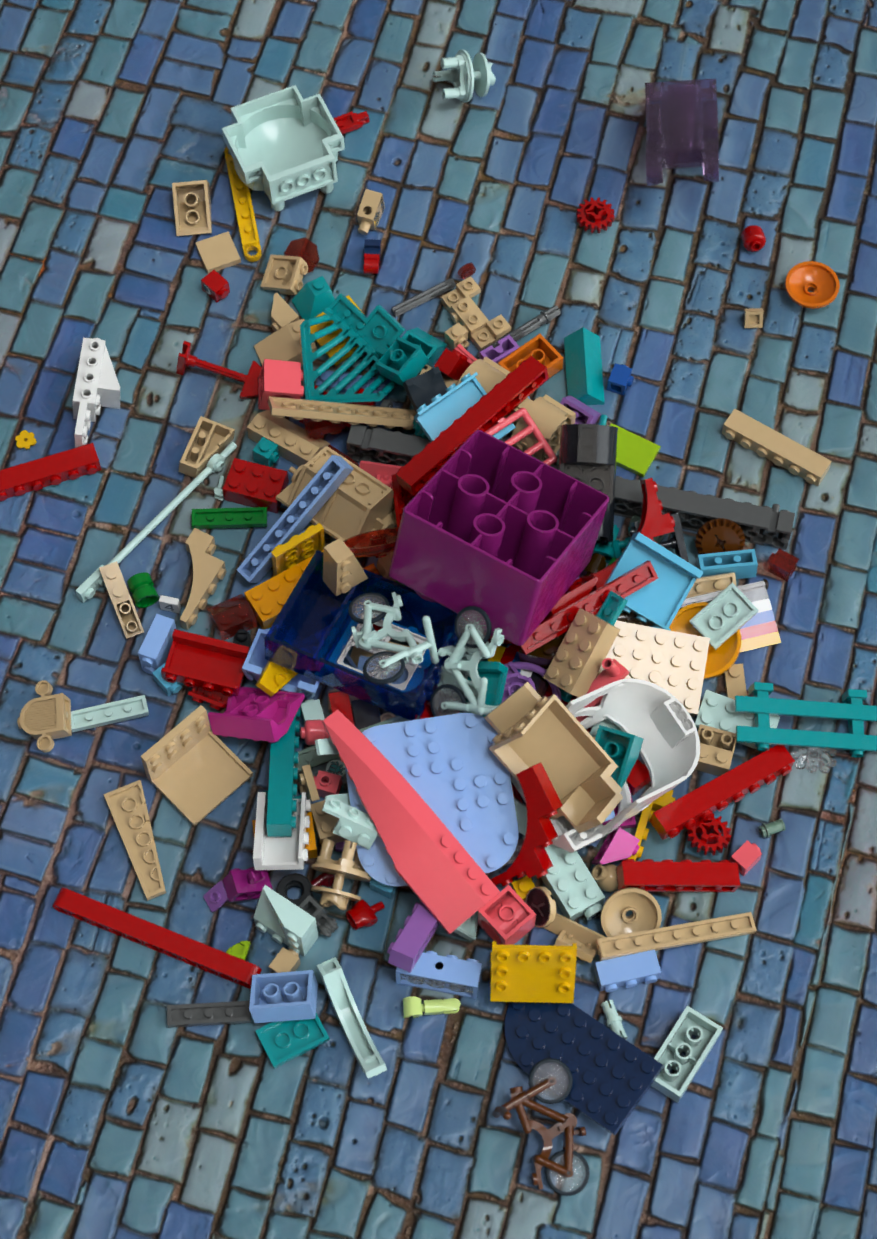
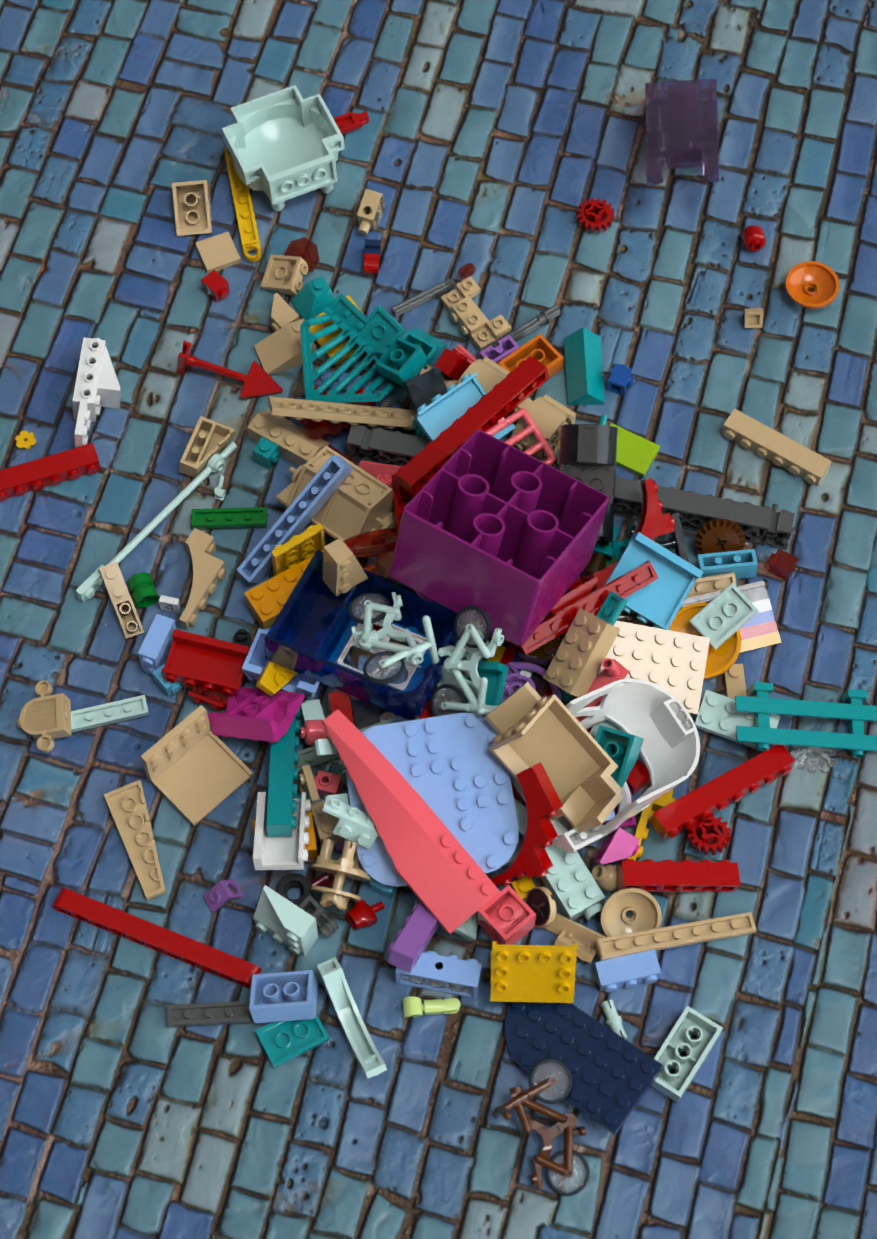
(232, 616): clear red slope -> none
(240, 949): lime tile -> none
(245, 884): magenta brick -> none
(255, 485): red brick -> none
(279, 380): coral brick -> none
(285, 961): tan brick -> none
(456, 335): tan brick -> none
(465, 76): light aqua piece -> none
(584, 413): medium lavender brick -> none
(715, 750): tan slope -> none
(747, 857): coral brick -> none
(771, 828): sand green pin -> none

